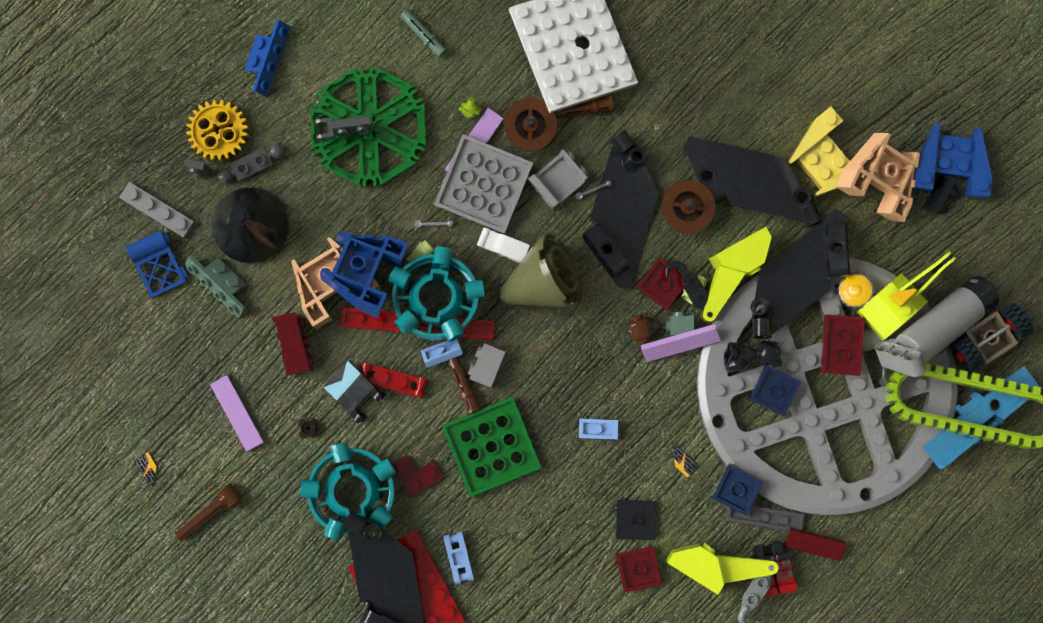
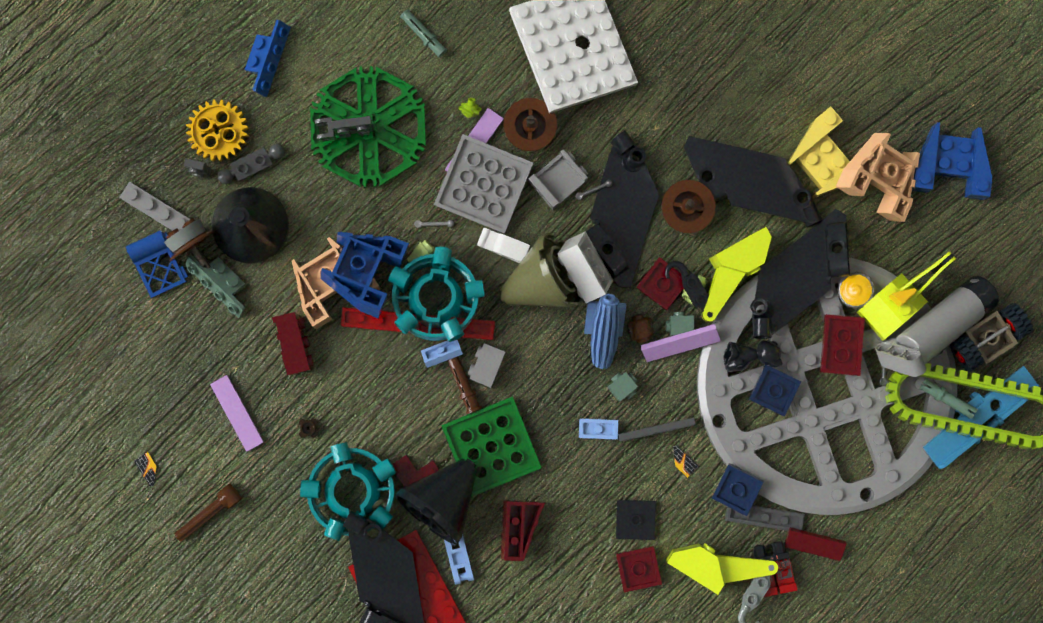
(188, 240): none -> piece
(350, 388): black flag -> none
(395, 380): red plate -> none
(442, 499): none -> black cone
(518, 526): none -> dark red wedge
(585, 267): none -> white brick
(594, 106): reddish brown pin -> none
(606, 324): none -> medium blue plate
(623, 386): none -> sand green brick
(656, 429): none -> dark grey tile
(943, 189): black tile -> none
(949, 399): none -> sand green pin

